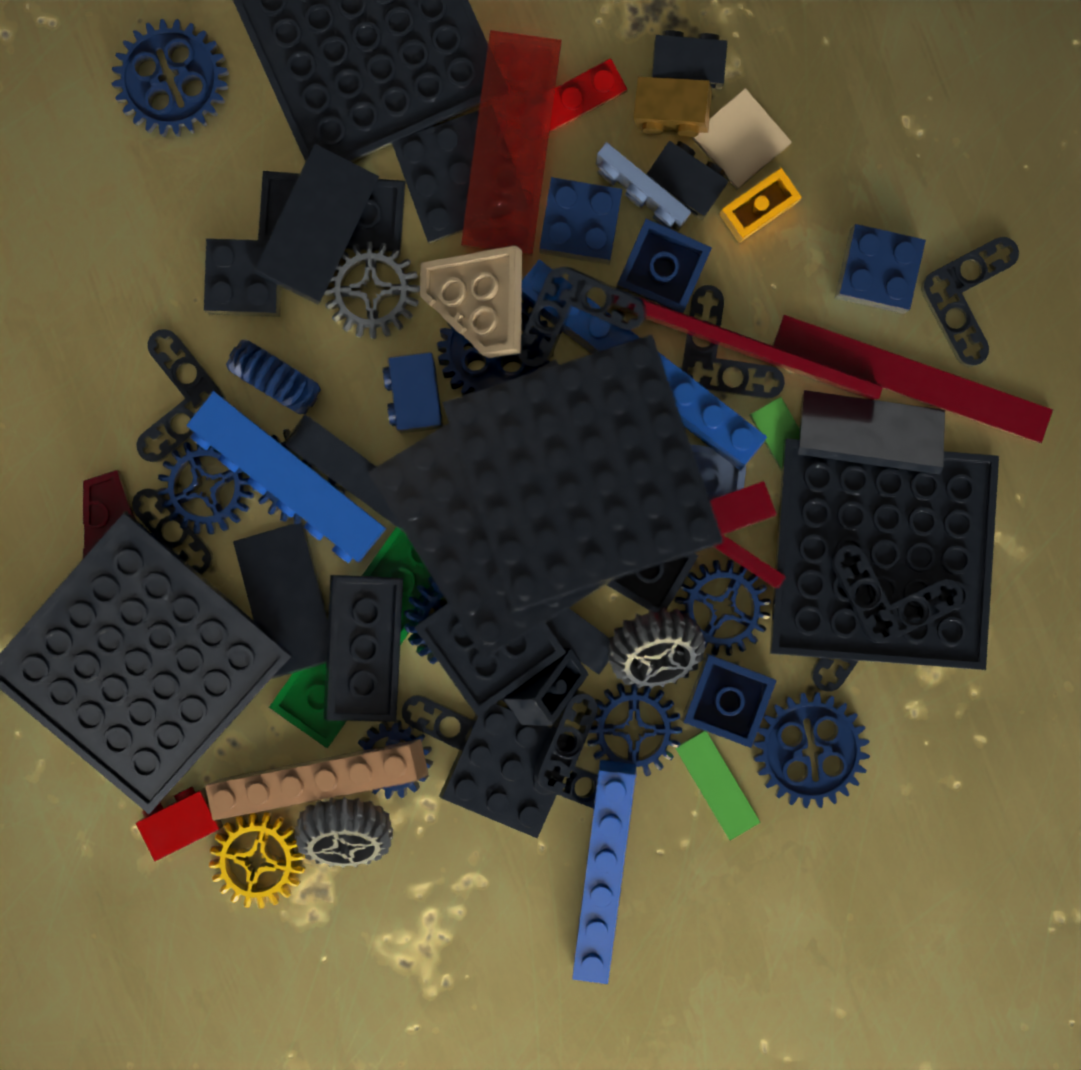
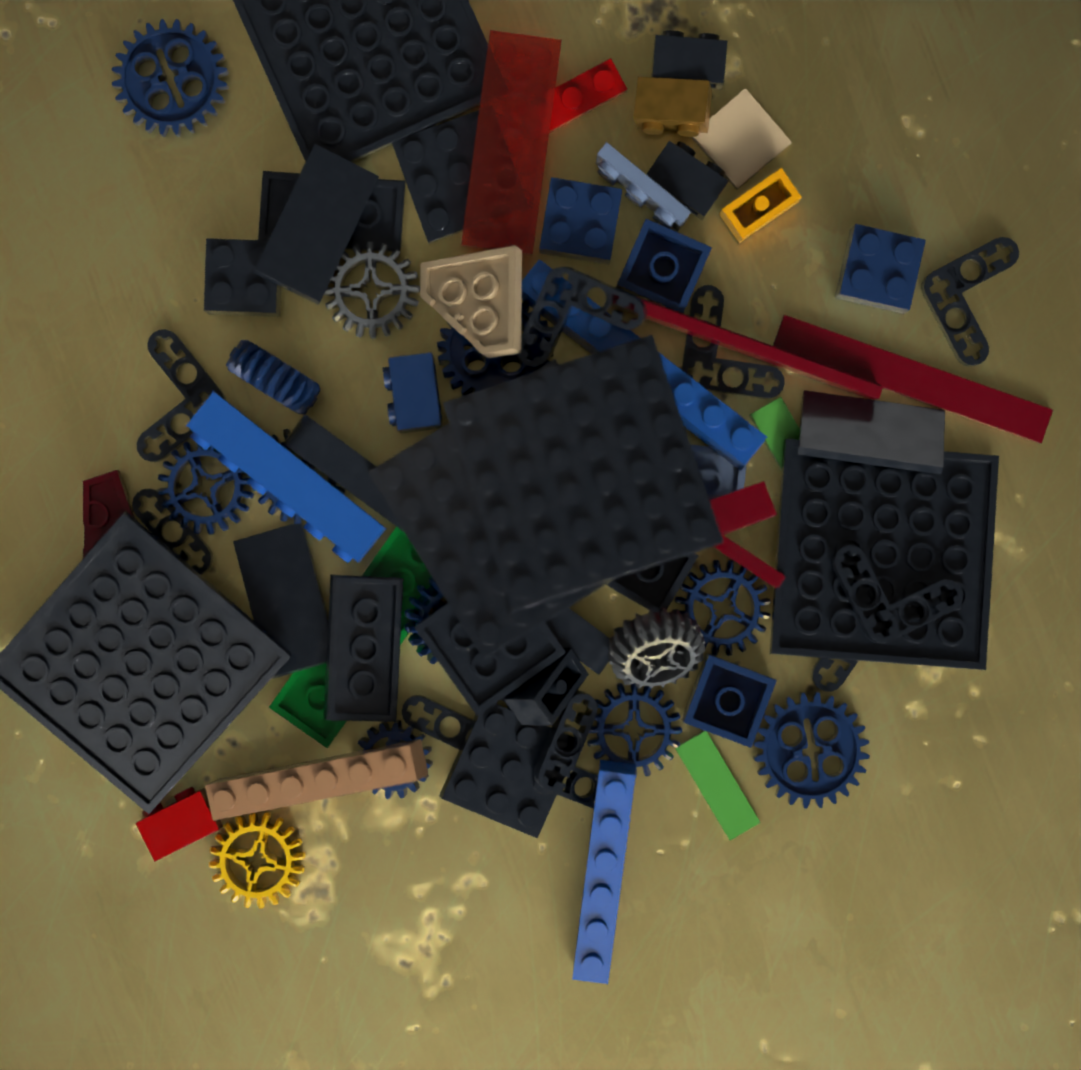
(343, 832): dark grey gear -> none

